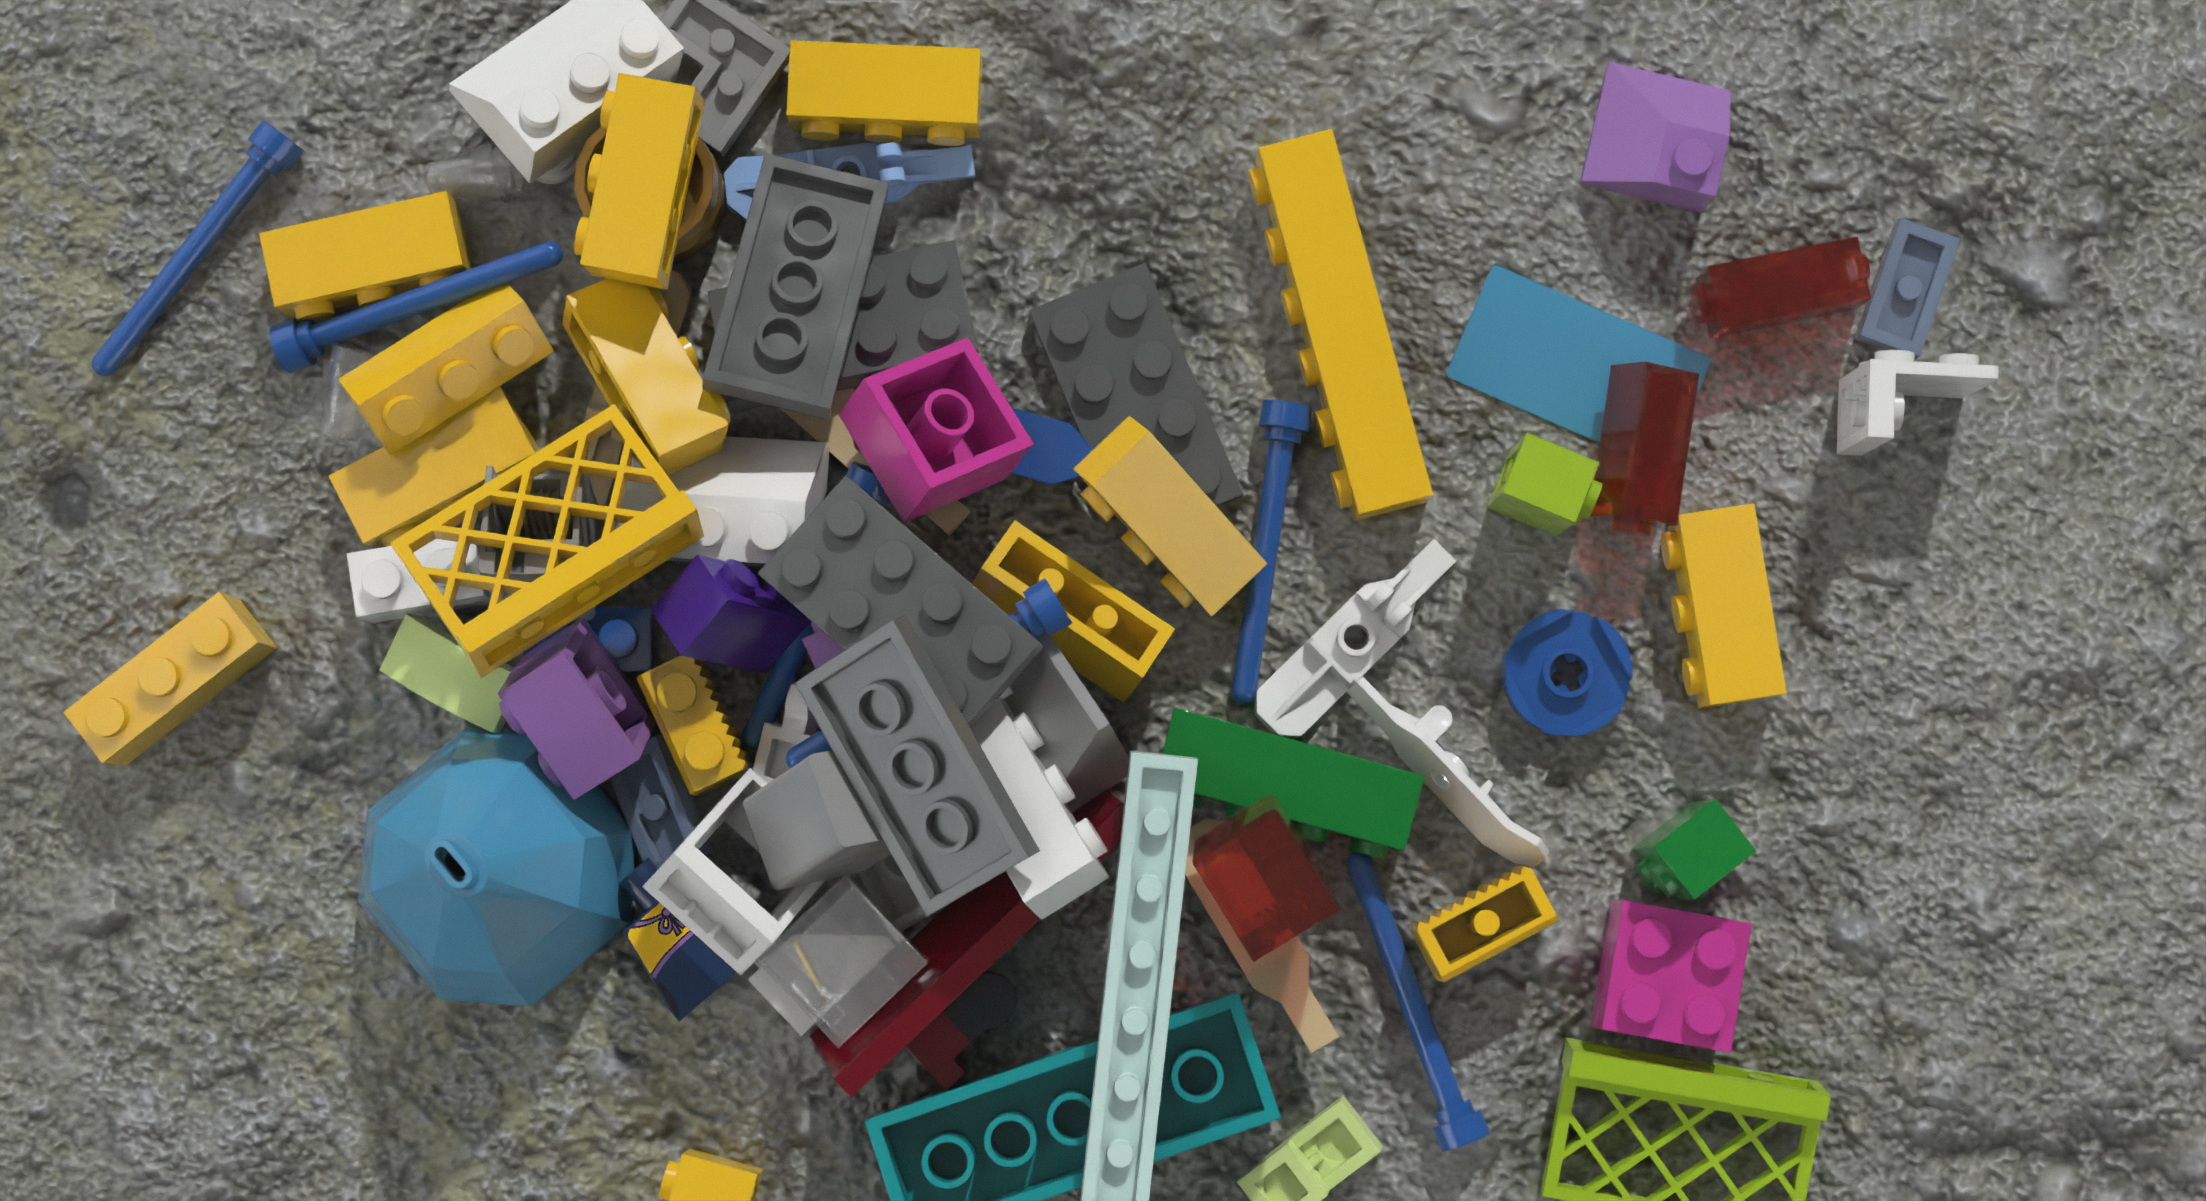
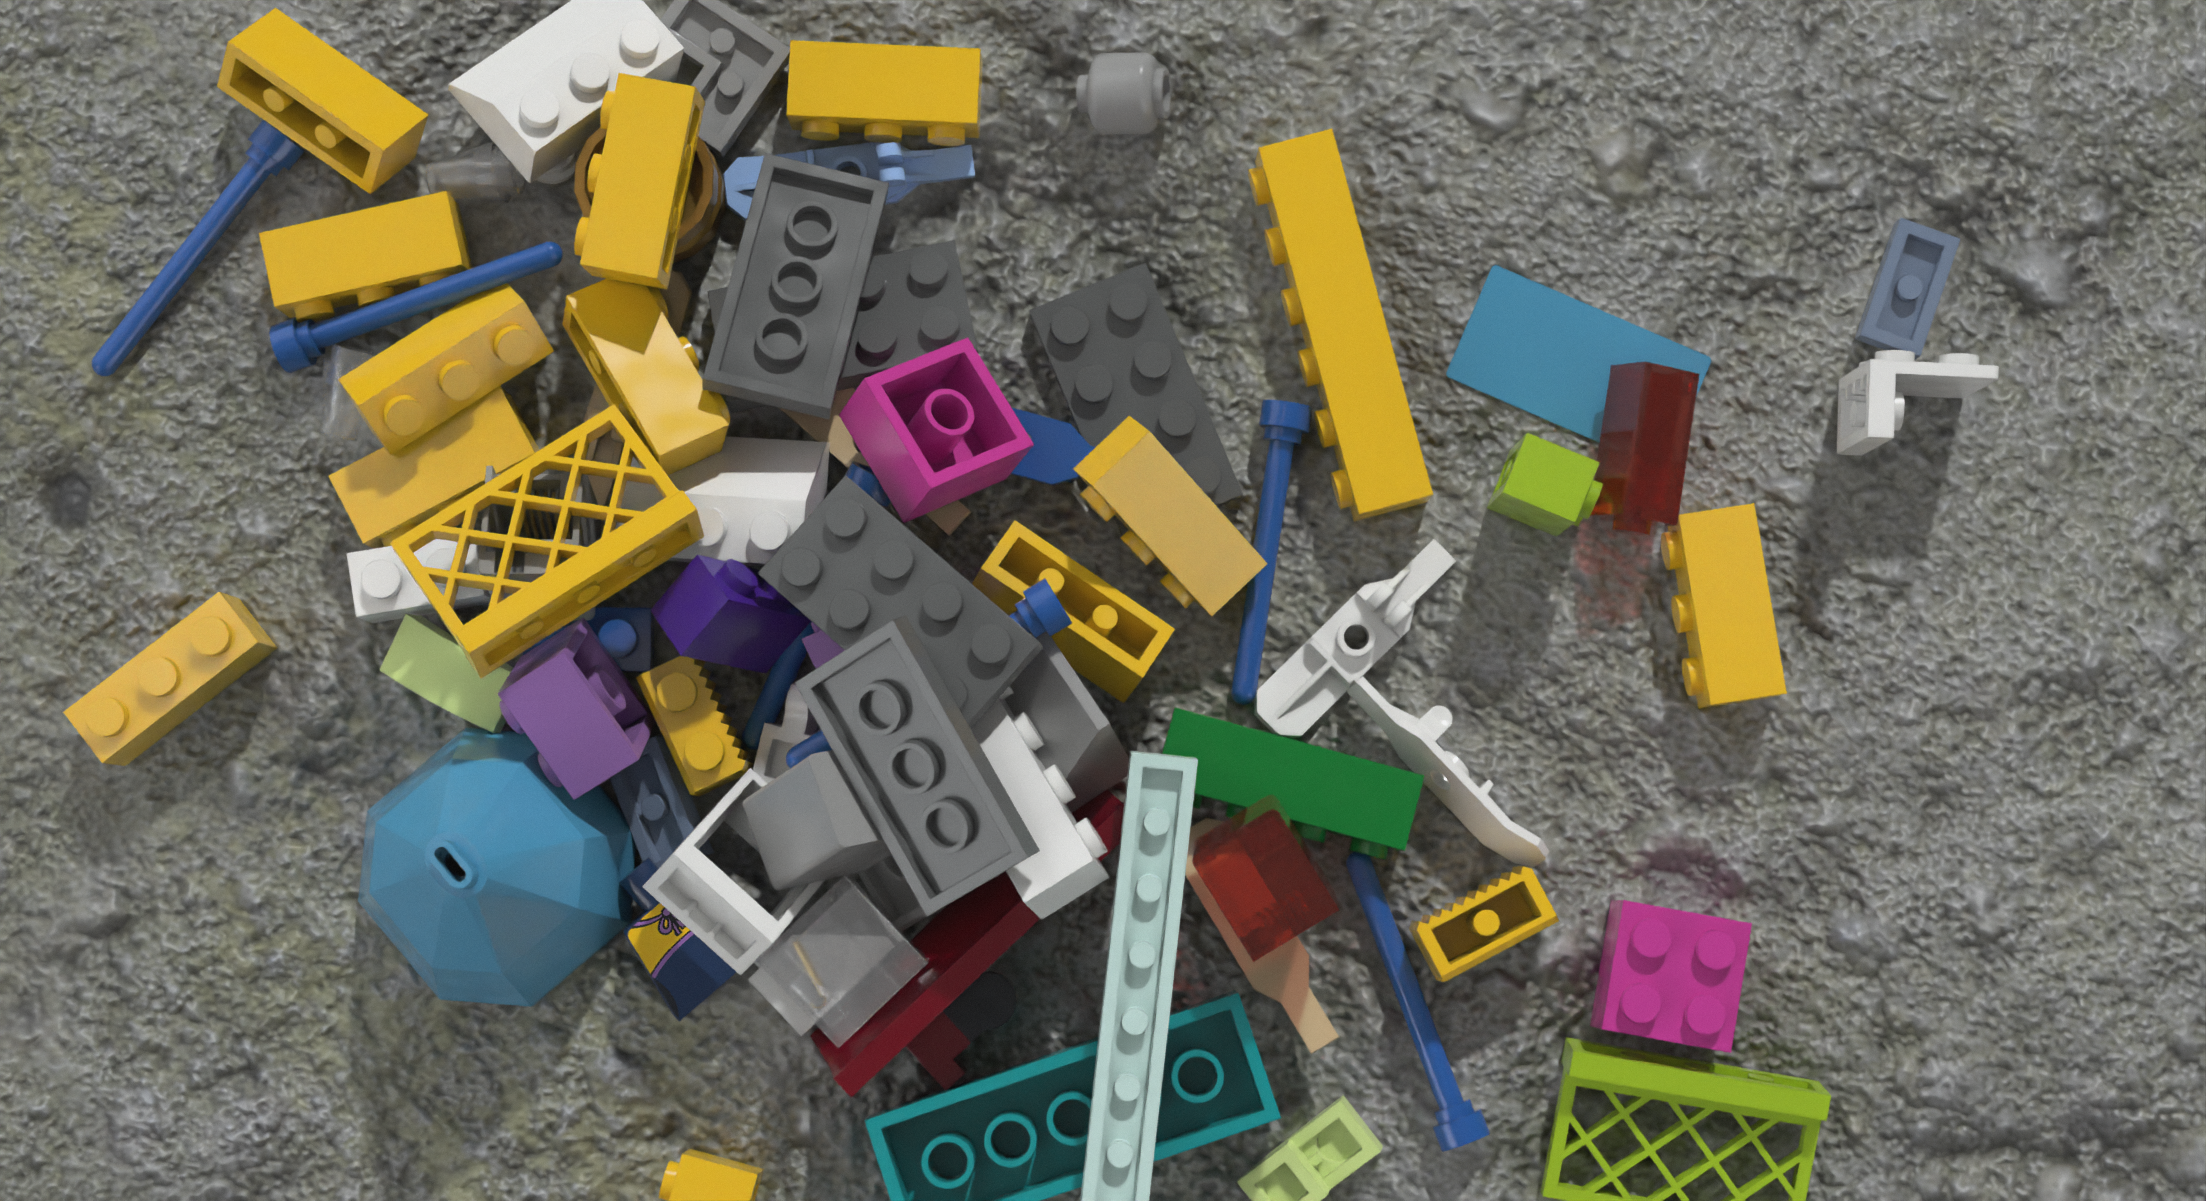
(322, 100): none -> yellow brick
(1125, 93): none -> light grey head
(1601, 685): blue plate -> none
(1658, 138): medium lavender slope -> none
(1691, 851): green brick -> none
(1782, 287): clear red brick -> none

